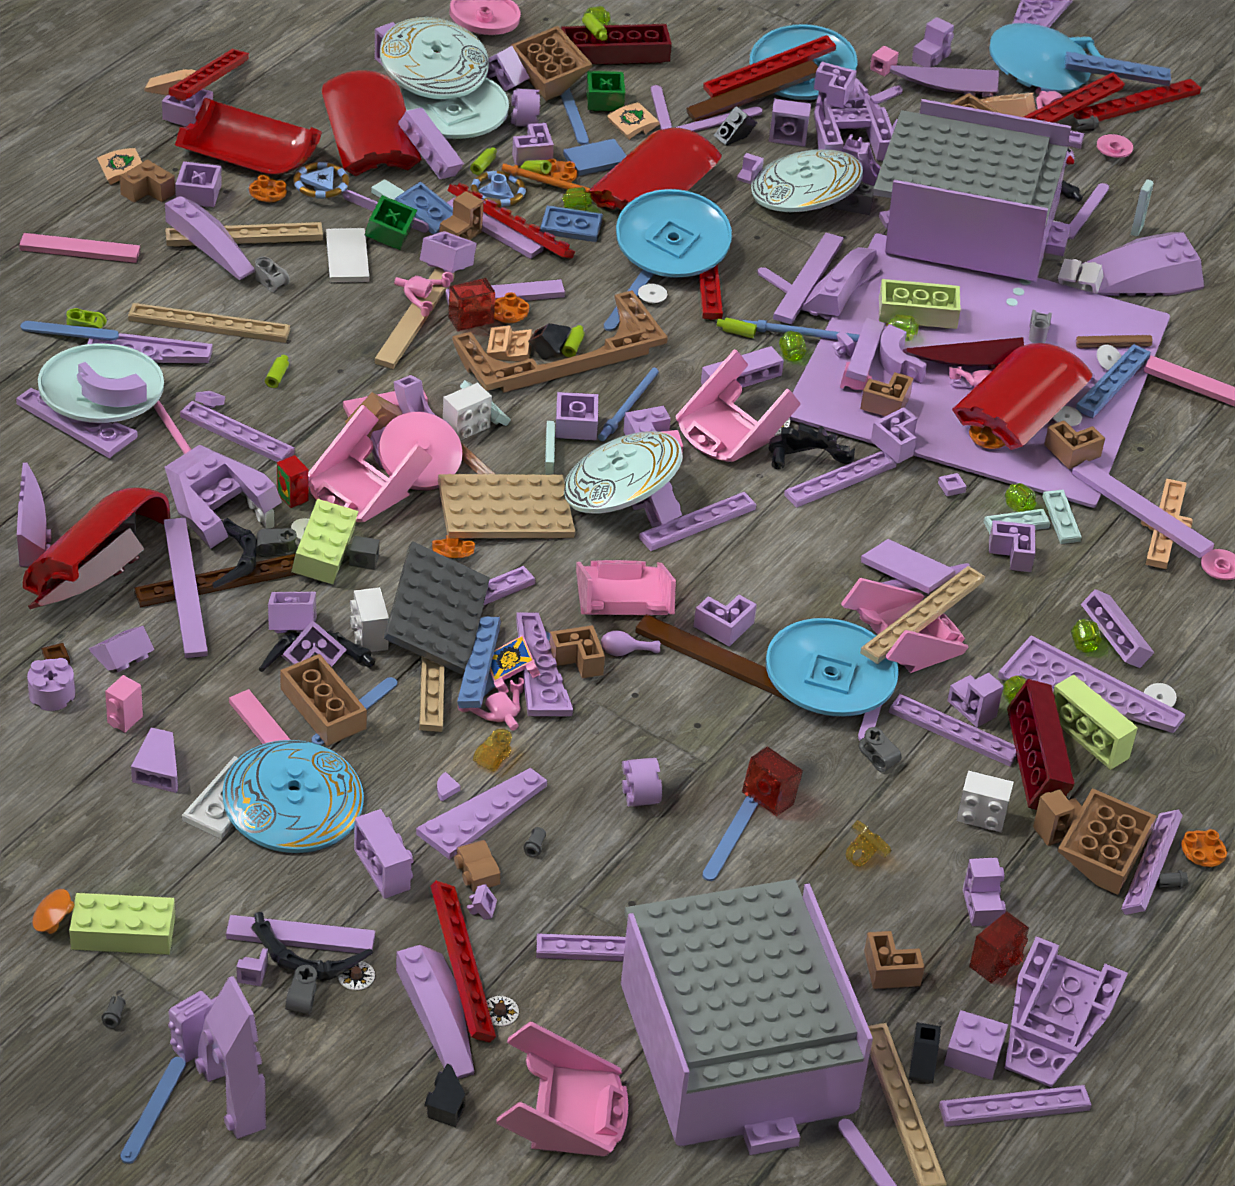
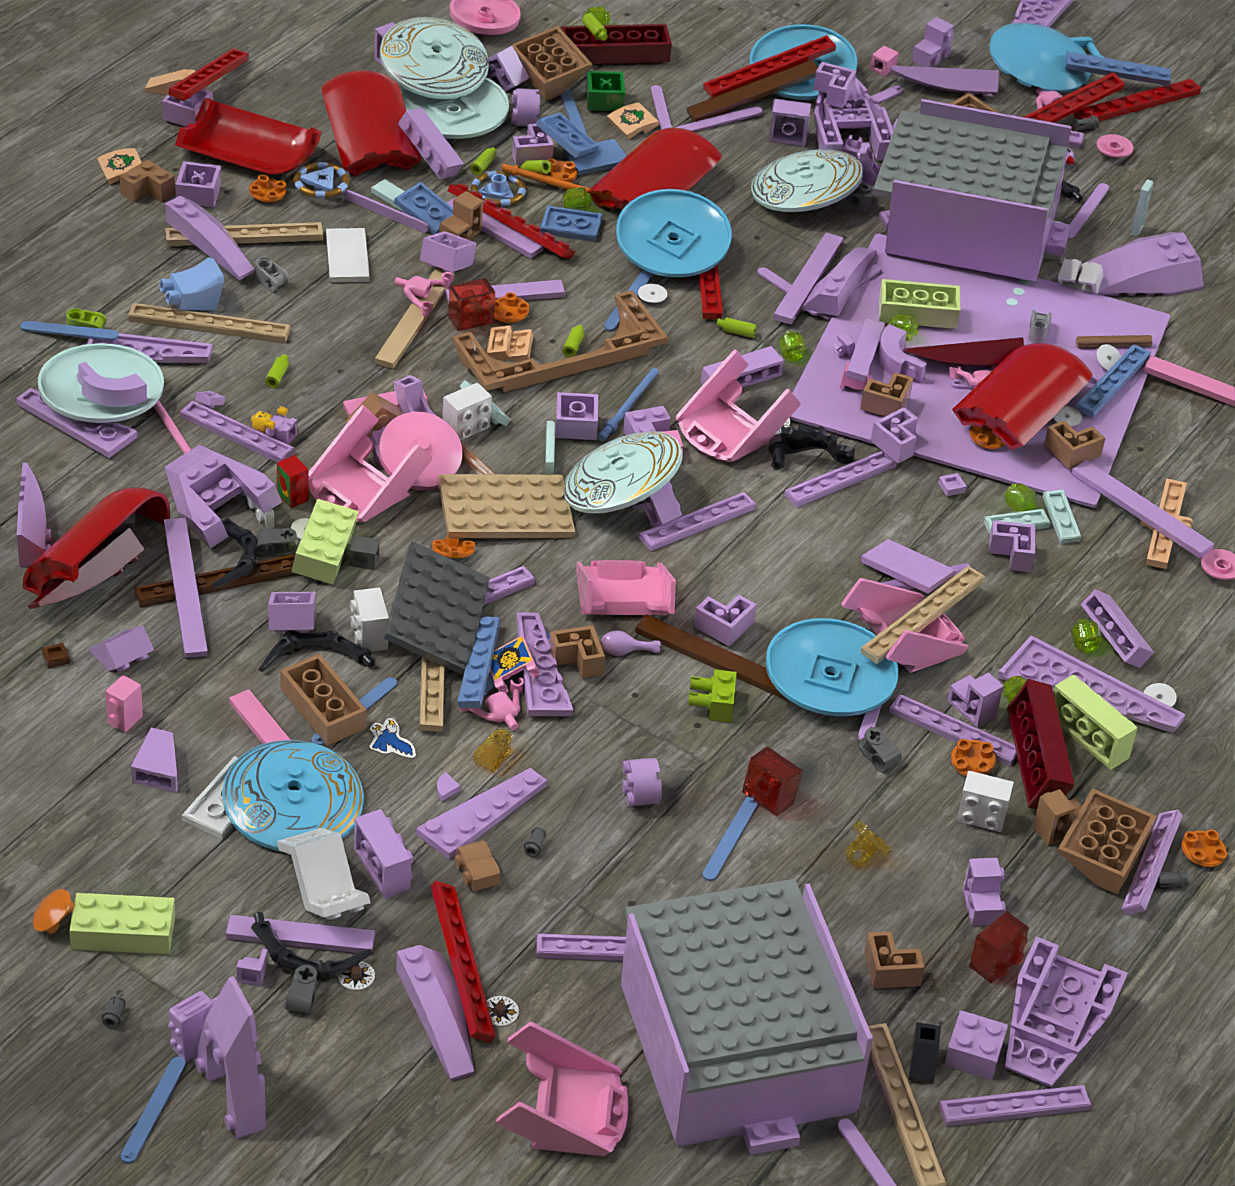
(51, 684): lavender brick -> none
(79, 247): bright pink tile -> none
(195, 288): none -> light blue hips
(276, 426): none -> piece
(314, 641): lavender brick -> none
(323, 873): none -> white bracket
(388, 739): none -> sticker
(390, 222): green brick -> none
(447, 1099): black slope -> none
(483, 902): lavender tile -> none
(549, 339): black slope -> none
(567, 135): none -> medium blue tile
(720, 696): none -> lime brick
(735, 127): black slope -> none
(751, 168): lavender panel -> none
(763, 326): medium blue bar -> none
(973, 756): none -> orange dish
(1015, 104): light nougat slope -> none

